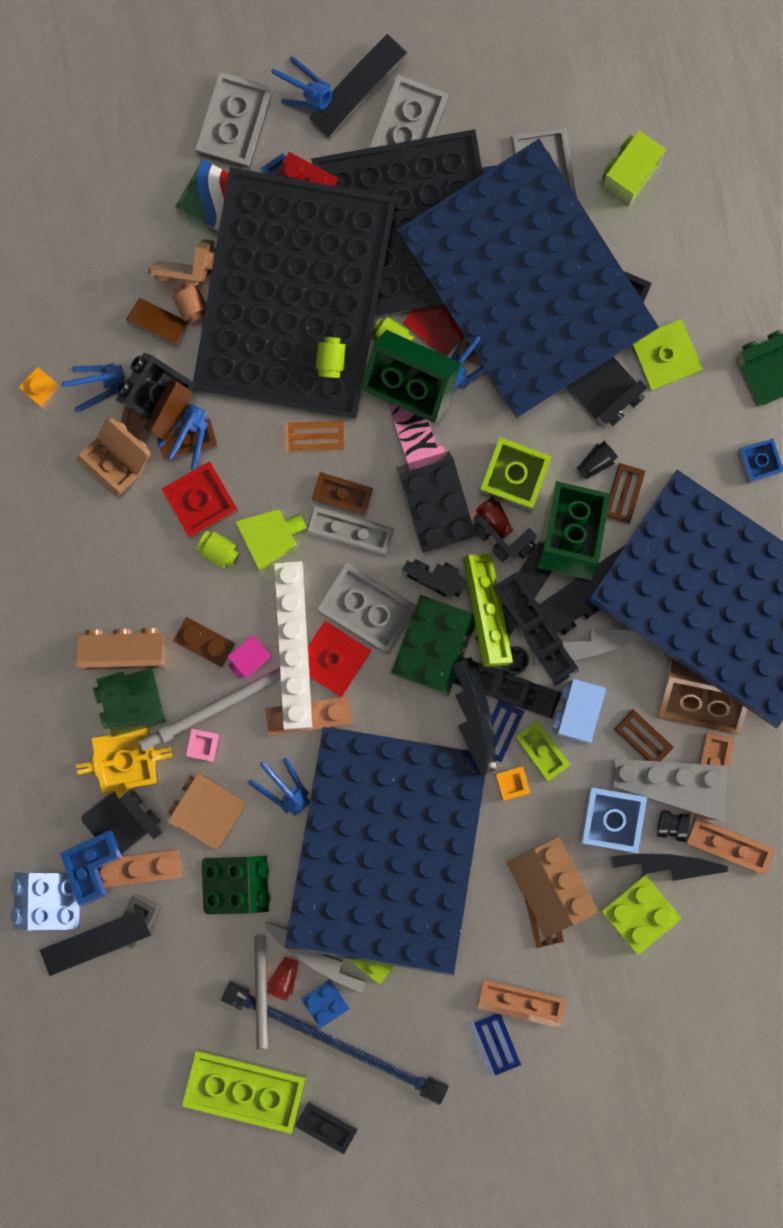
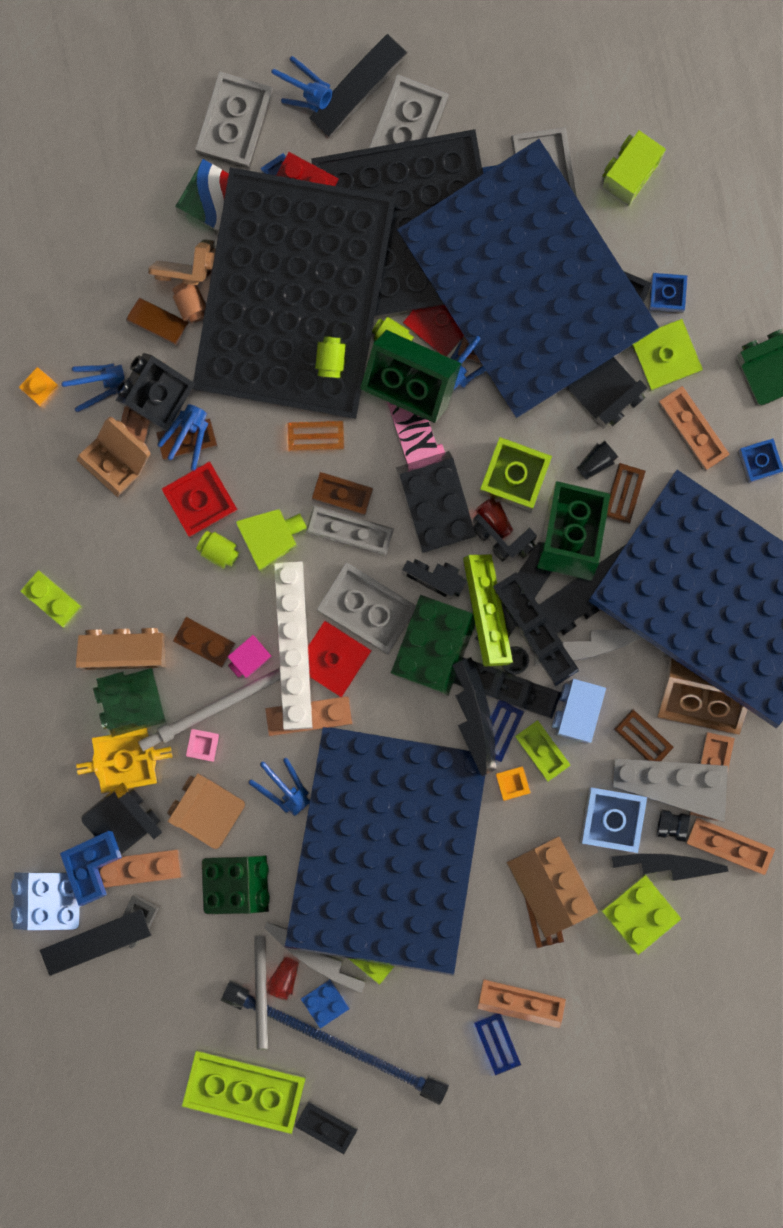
(50, 598): none -> lime plate
(168, 410): reddish brown slope -> none
(668, 292): none -> blue piece
(693, 428): none -> nougat plate

